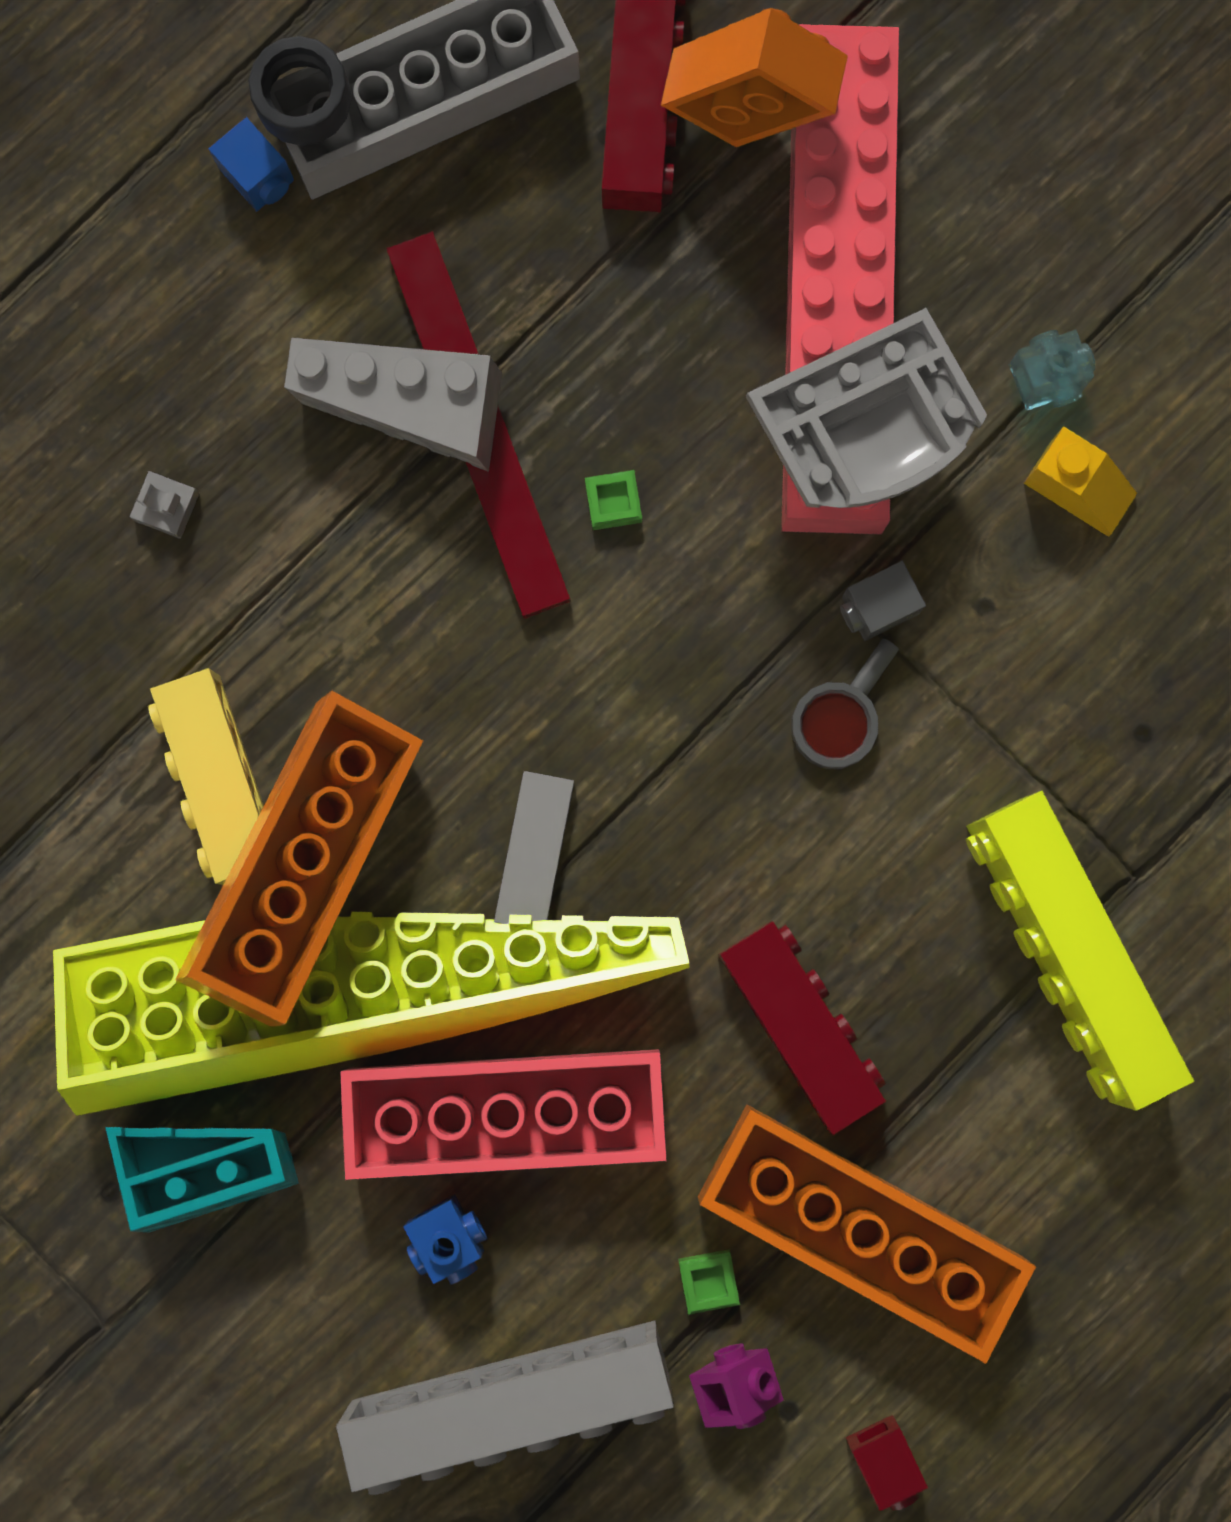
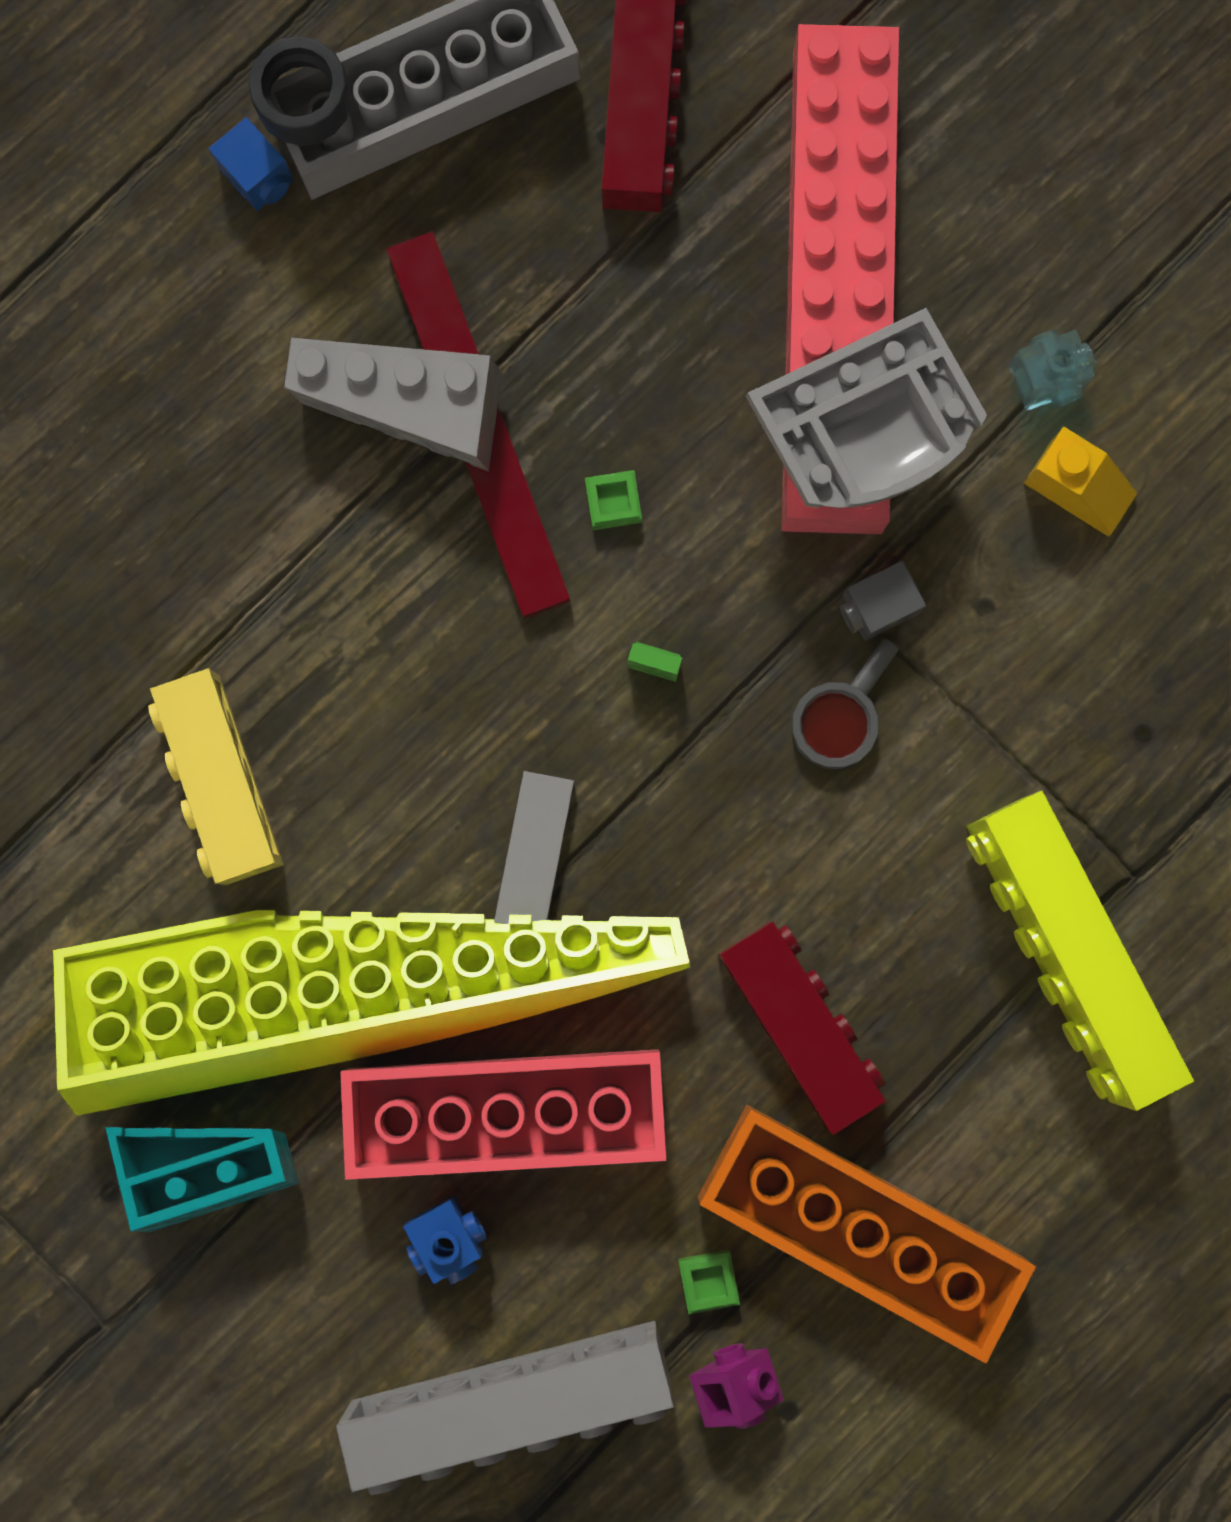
(164, 504): light grey tile -> none
(300, 861): orange brick -> none
(654, 661): none -> bright green tile
(755, 78): orange brick -> none
(887, 1464): dark red brick -> none

